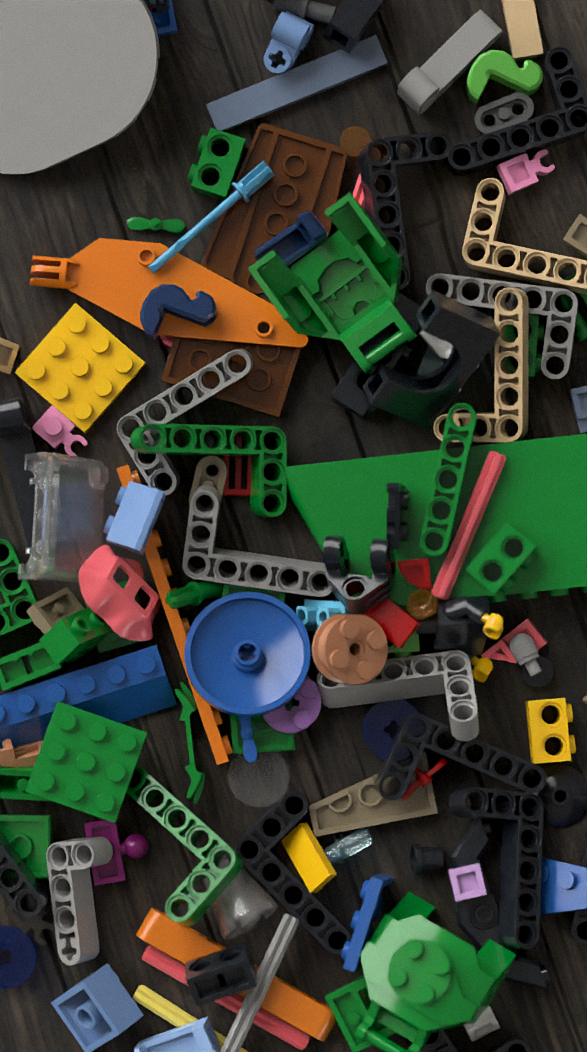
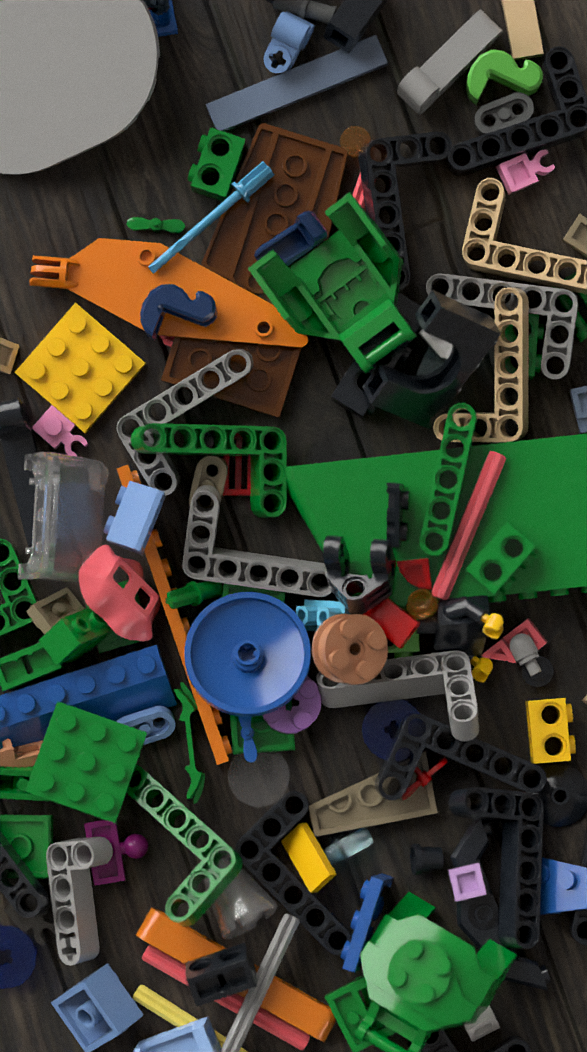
(144, 721): none -> medium blue plate

